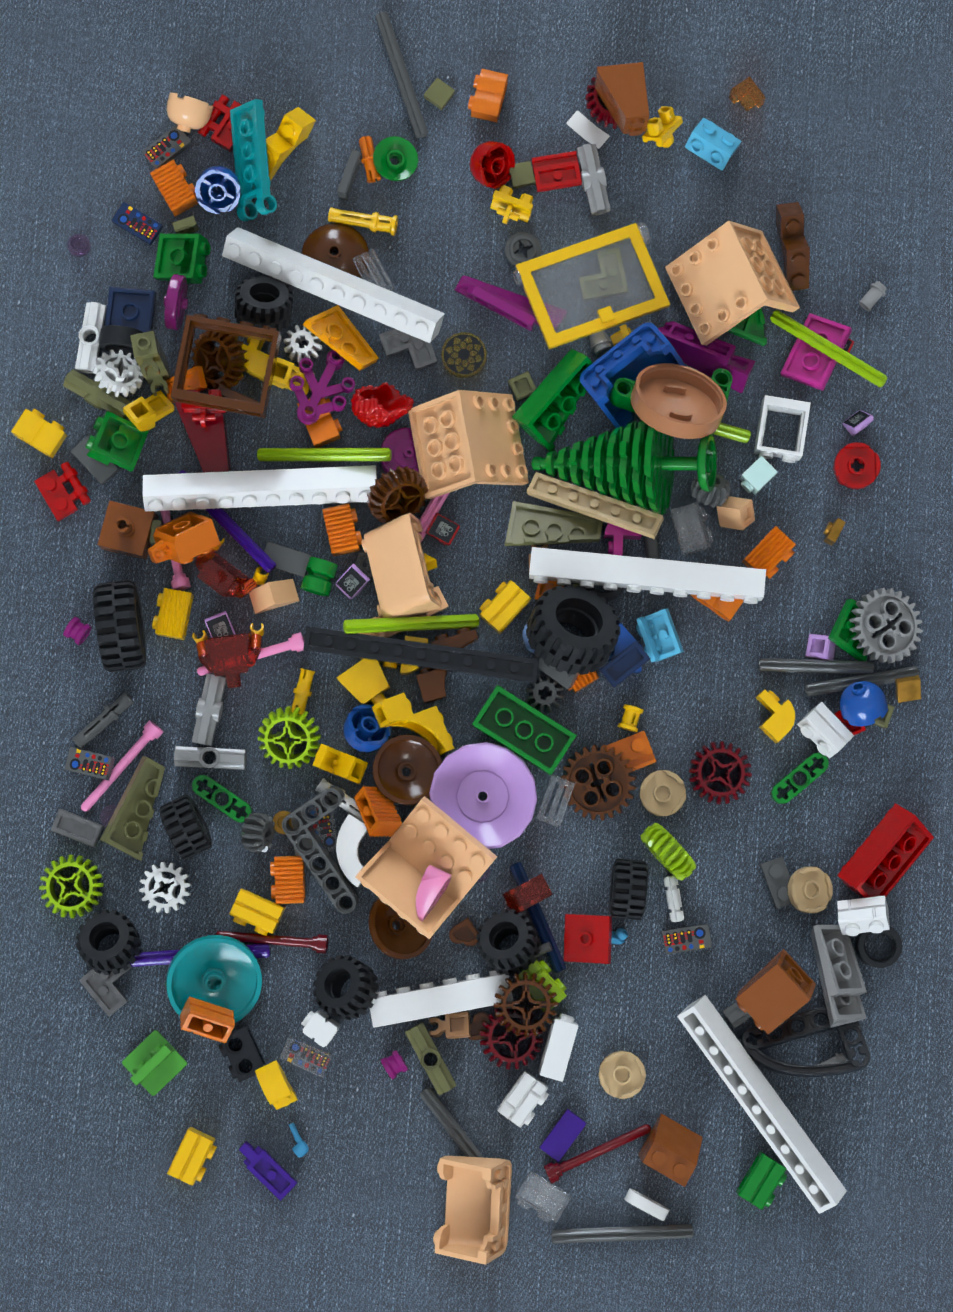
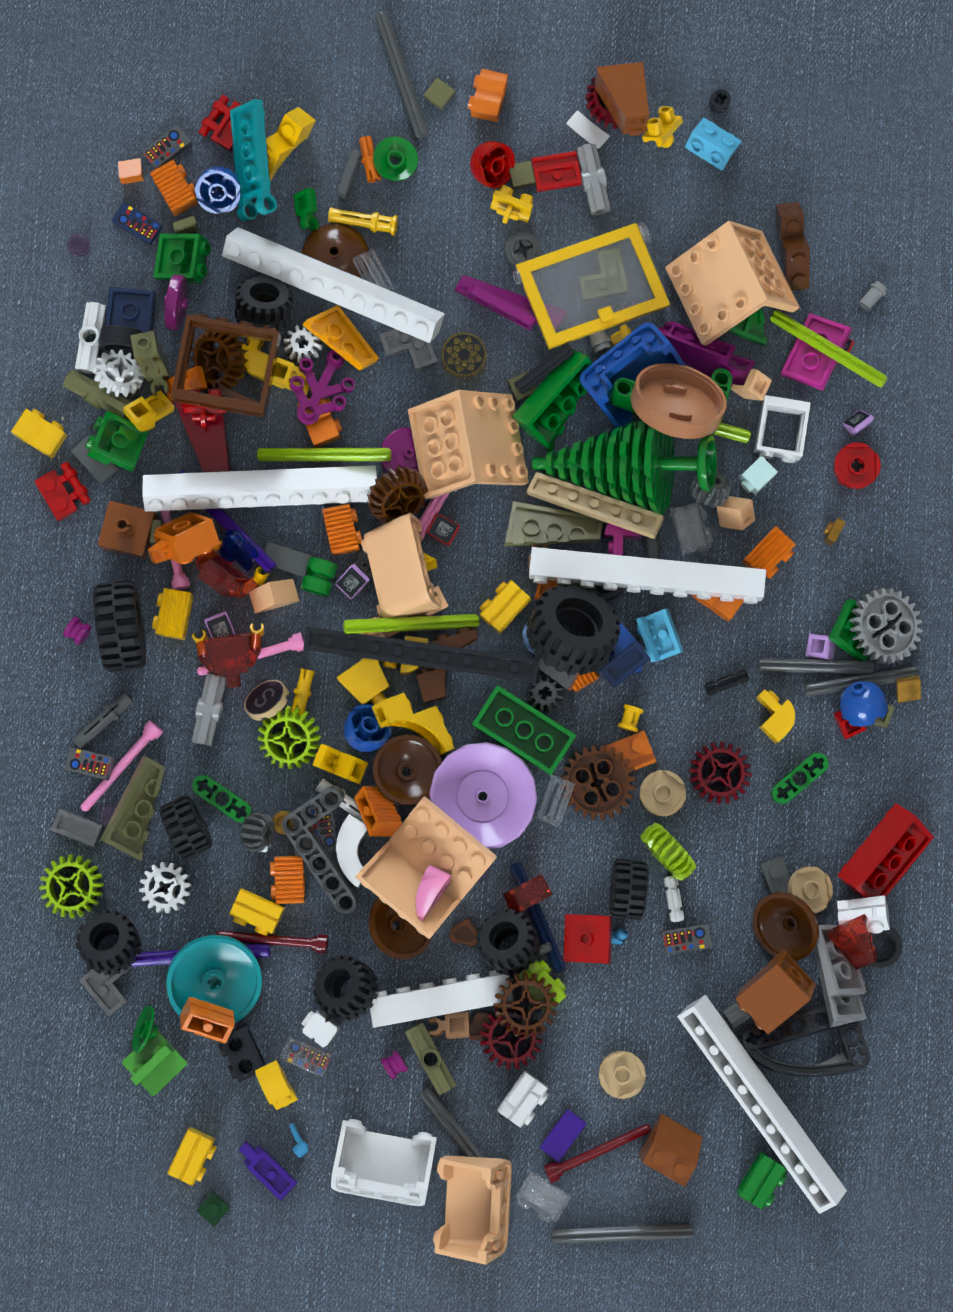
(130, 171): none -> slope
(144, 1029): none -> green dish
(188, 112): light nougat cylinder -> none
(195, 757): light grey piece -> none
(213, 1209): none -> dark green plate
(238, 549): none -> clear blue plate
(266, 700): none -> tile
(305, 206): none -> green plate
(380, 405): red piece -> none
(383, 1164): none -> white windscreen
(544, 368): none -> black axle
(558, 1047): white window -> none
(646, 1204): white beam -> none
(723, 94): none -> black bush
(726, 682): none -> black axle
(747, 94): clear orange panel -> none
(754, 387): none -> light nougat panel
(777, 932): none -> reddish brown dish
(825, 730): white brick -> none
(854, 941): none -> clear red wing

